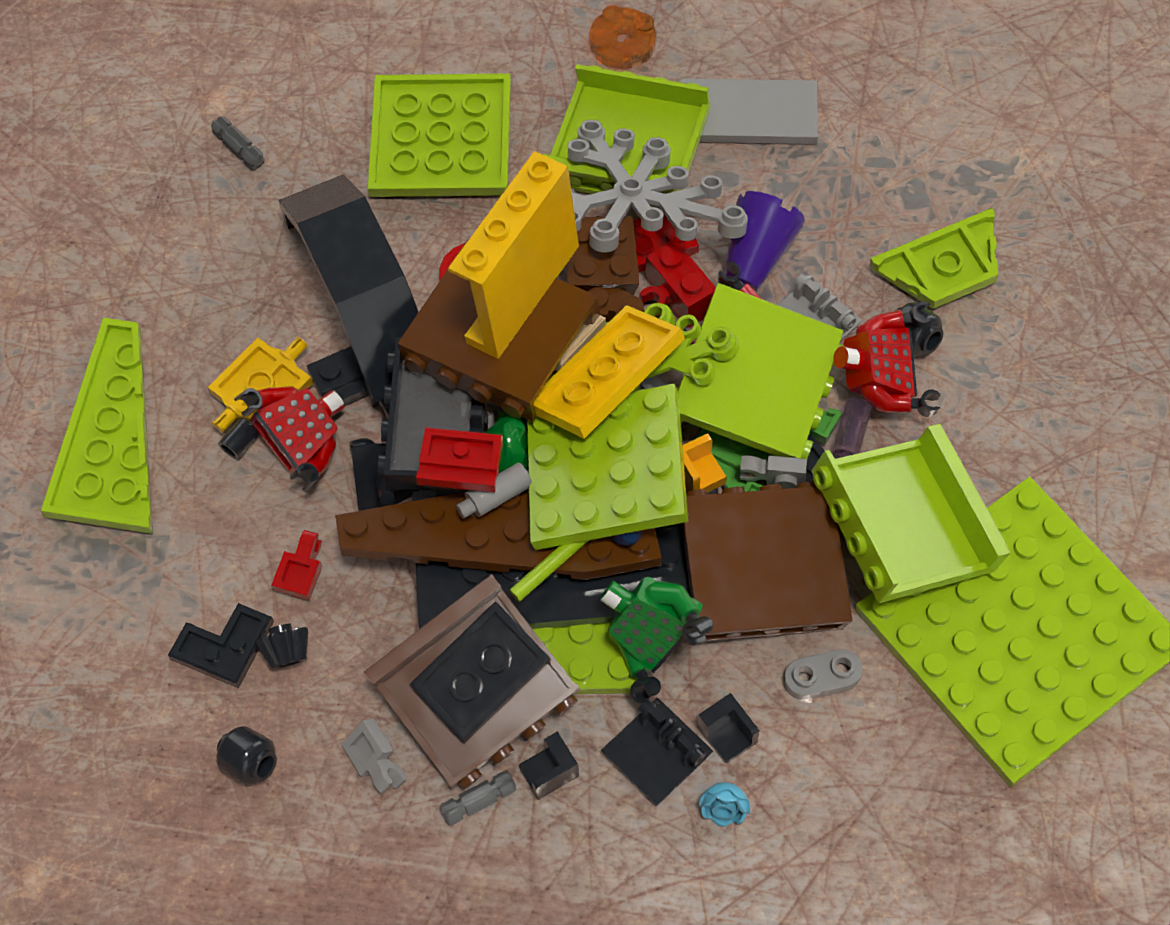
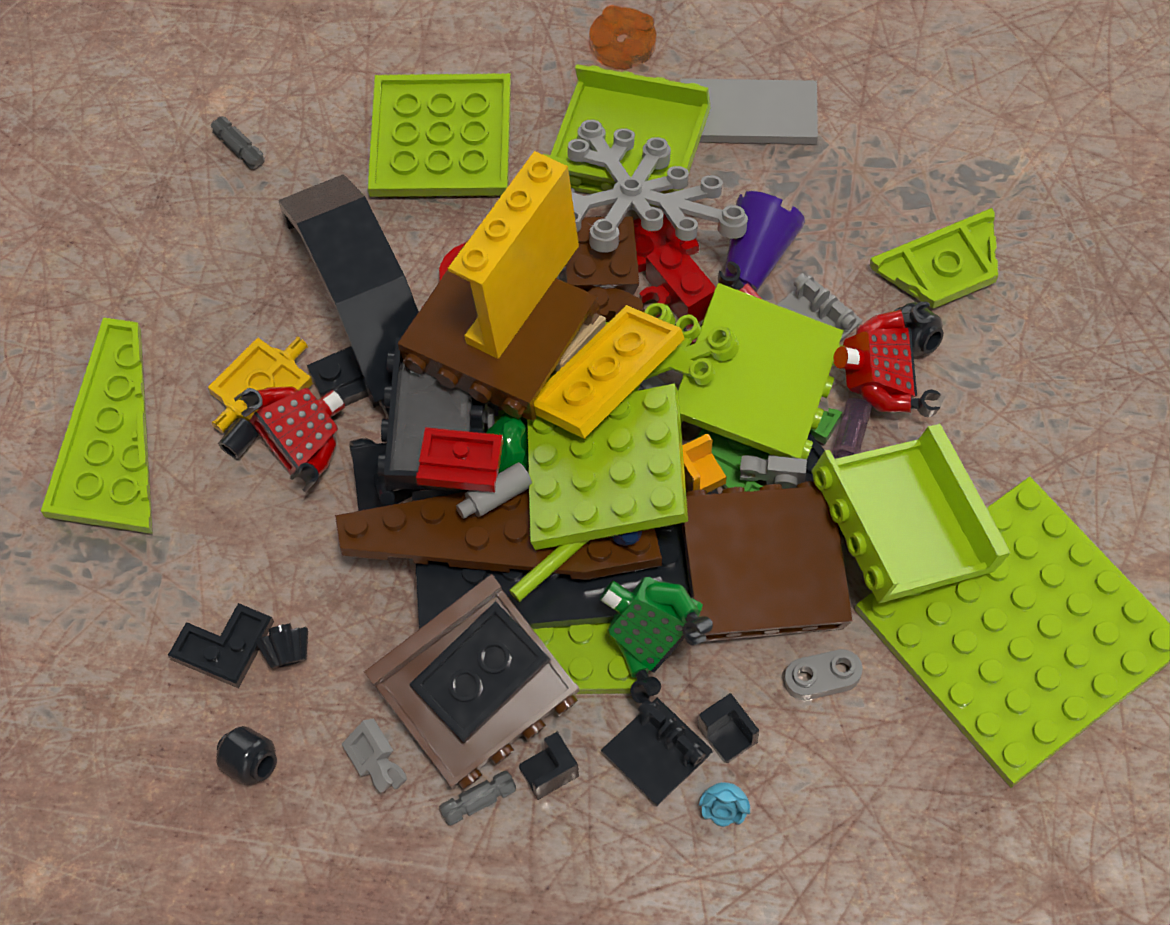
(299, 571): red plate -> none

